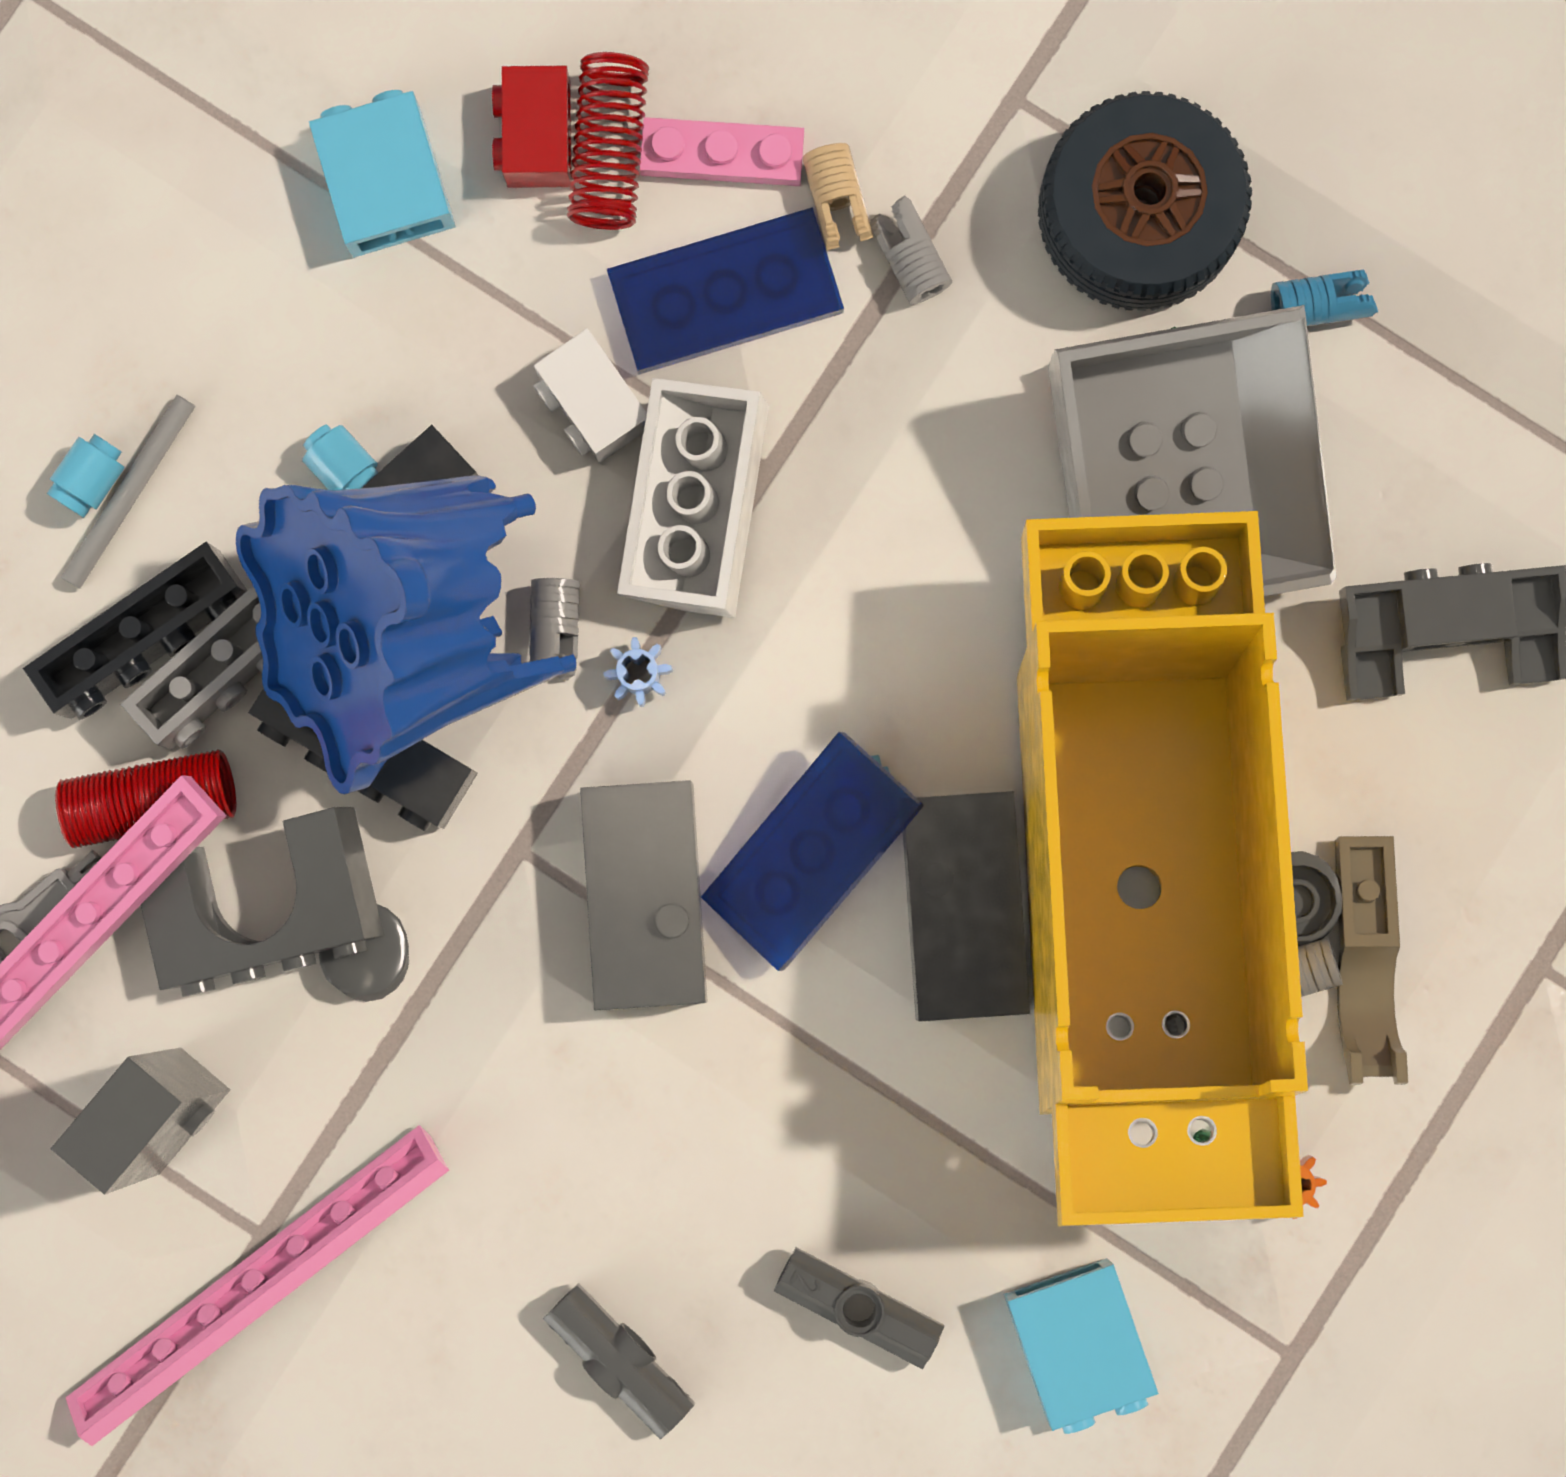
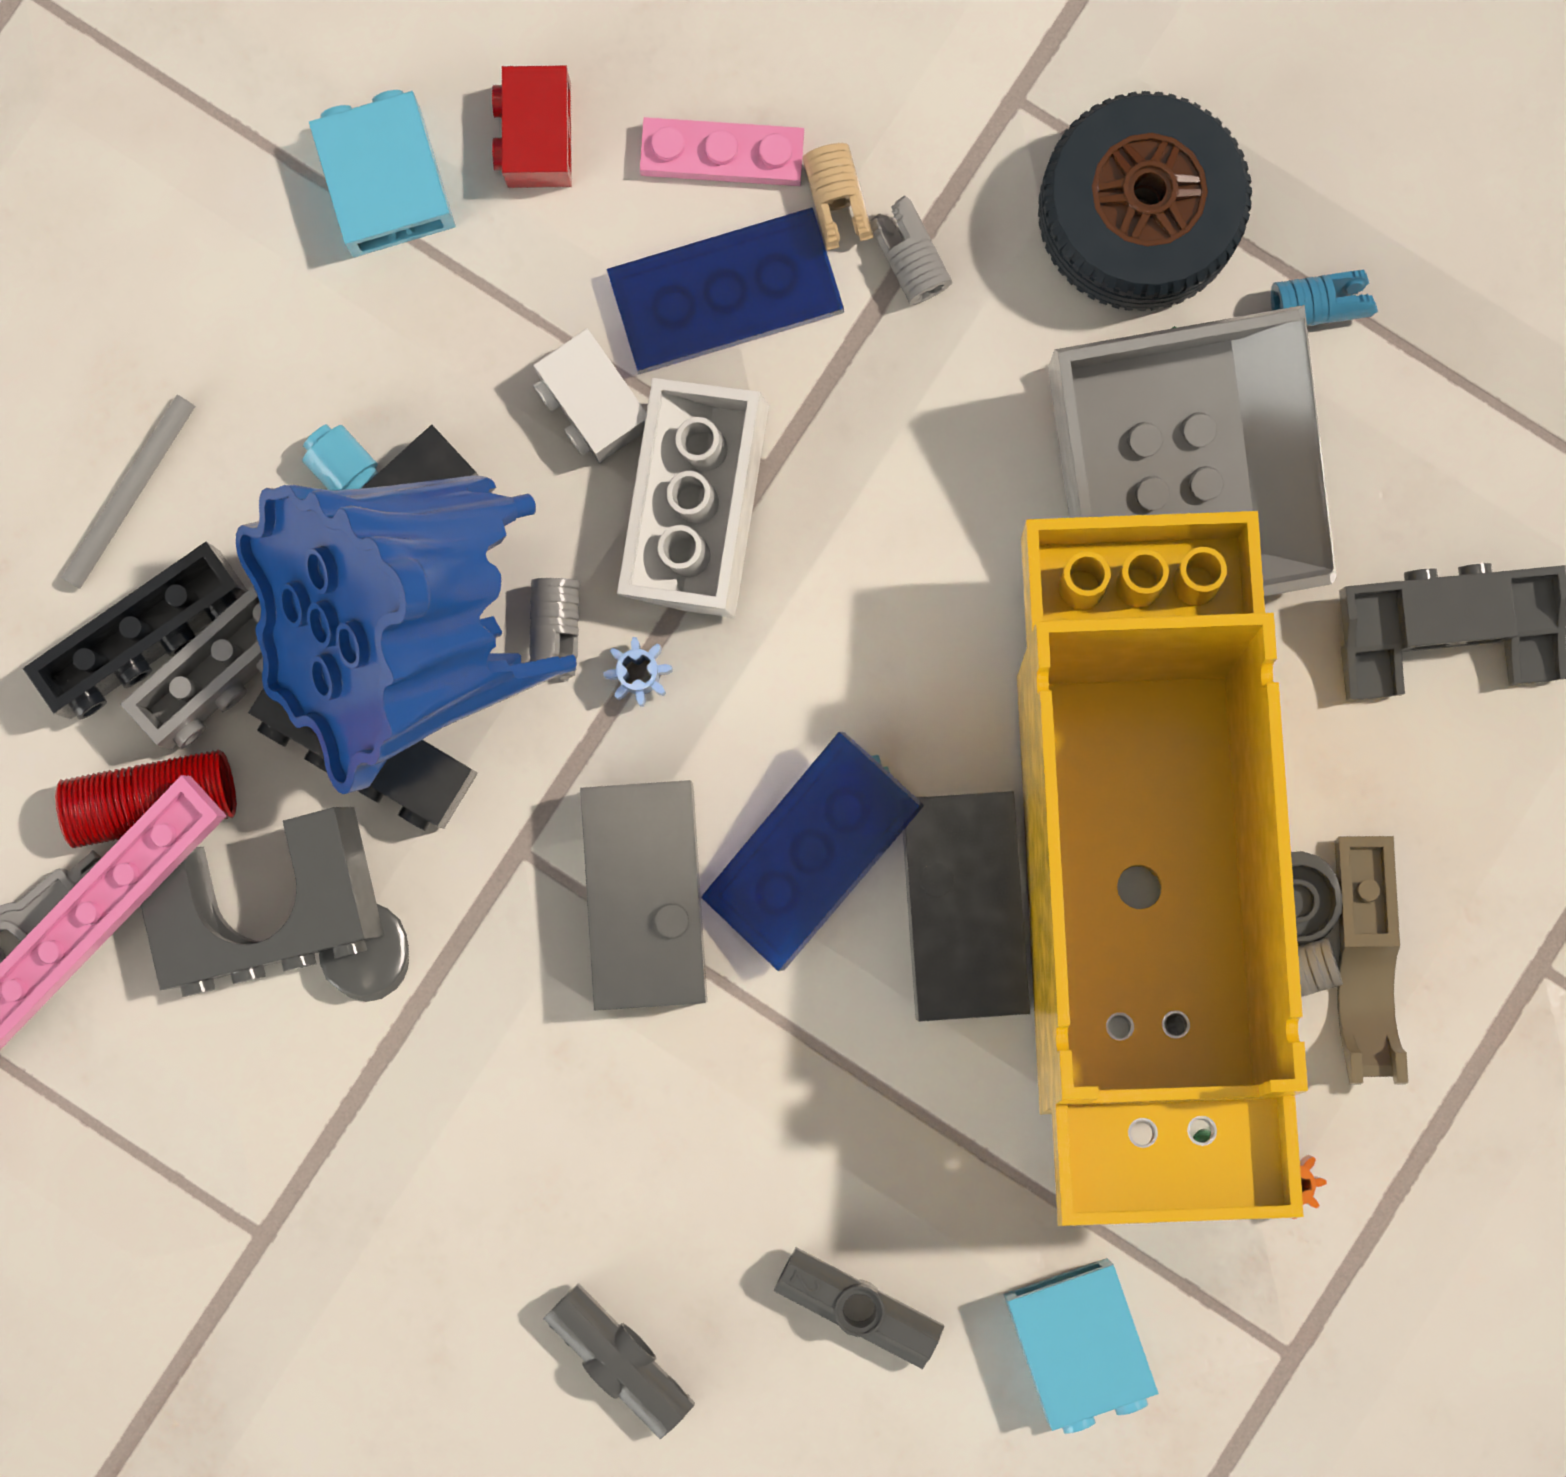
(86, 474): medium azure brick -> none
(140, 1119): dark grey brick -> none
(255, 1285): bright pink plate -> none
(593, 203): red piece -> none

